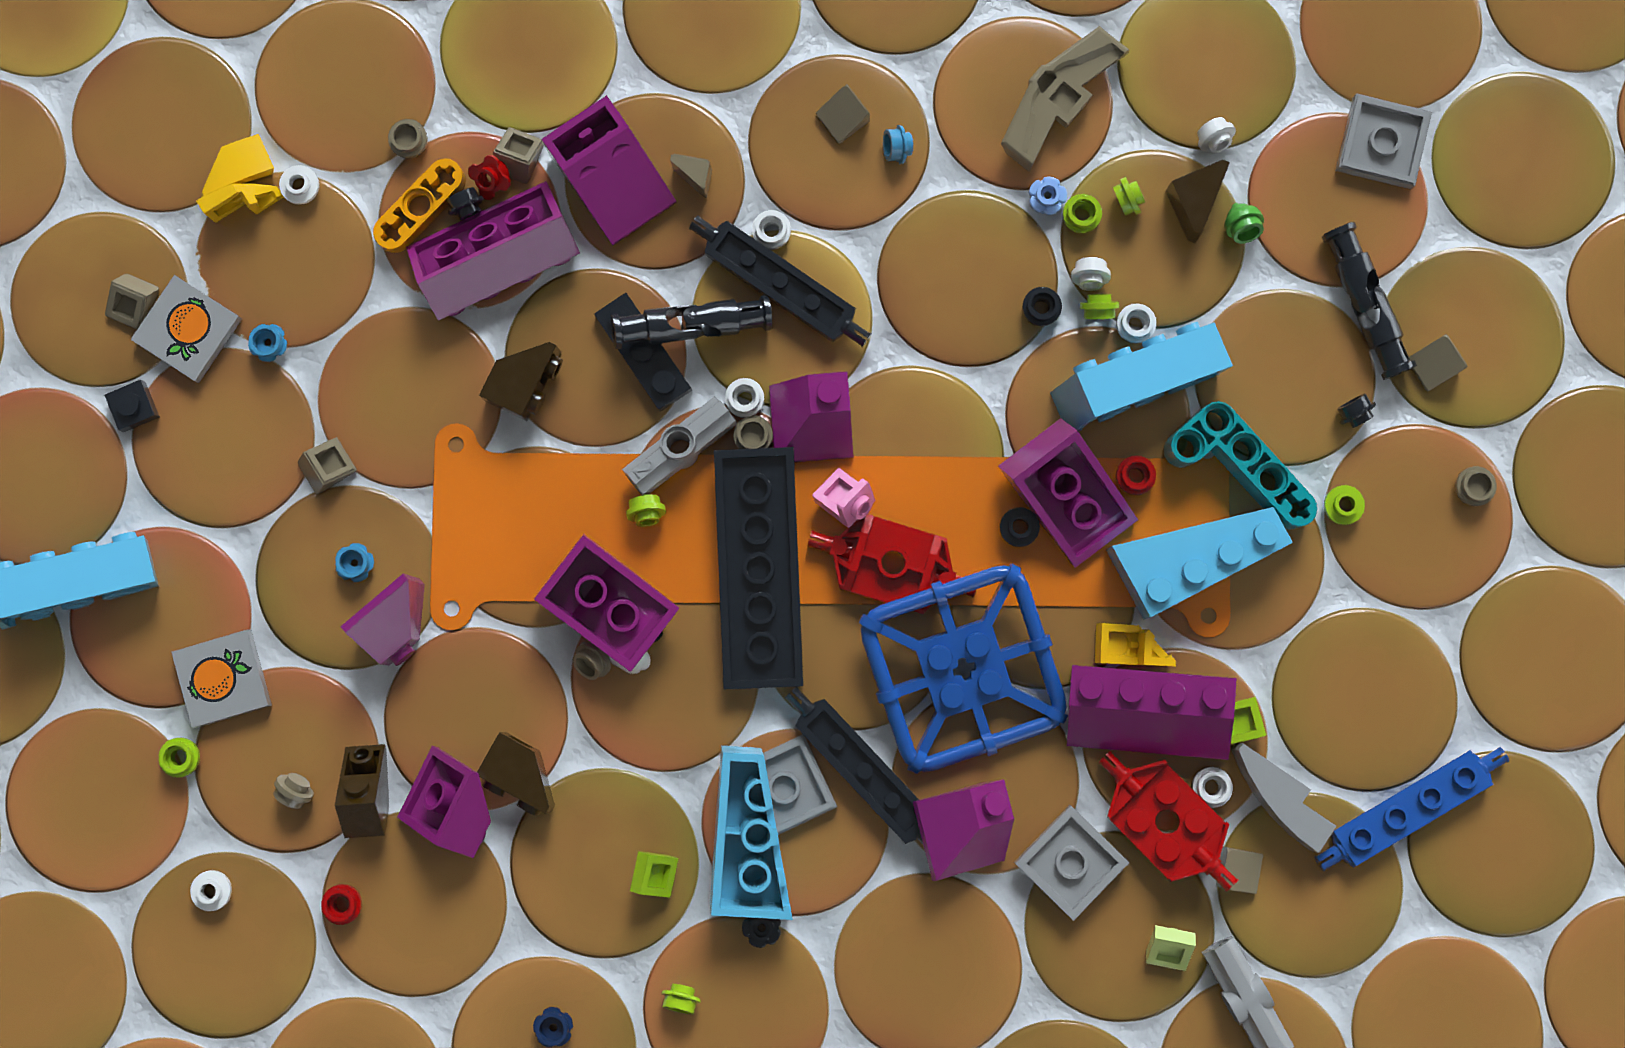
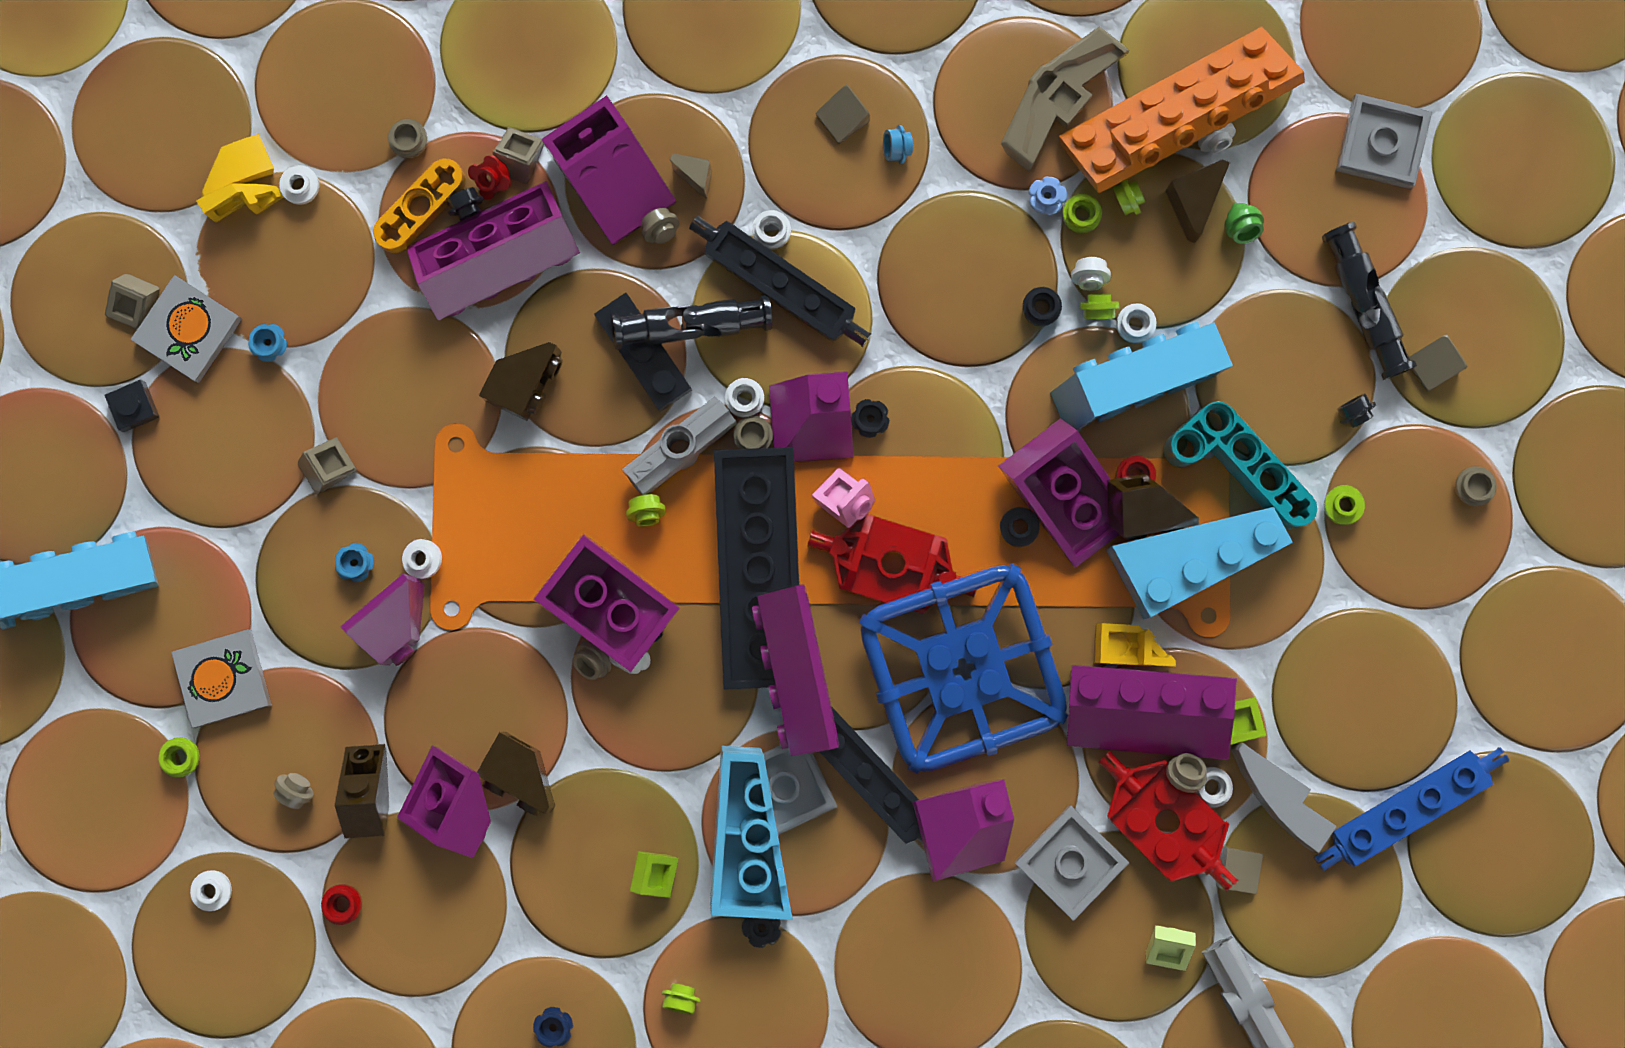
(432, 562): none -> white plate
(659, 226): none -> dark tan plate
(797, 671): none -> magenta slope
(868, 407): none -> black plate
(1144, 507): none -> dark brown slope
(1181, 109): none -> orange plate
(1187, 773): none -> dark tan plate

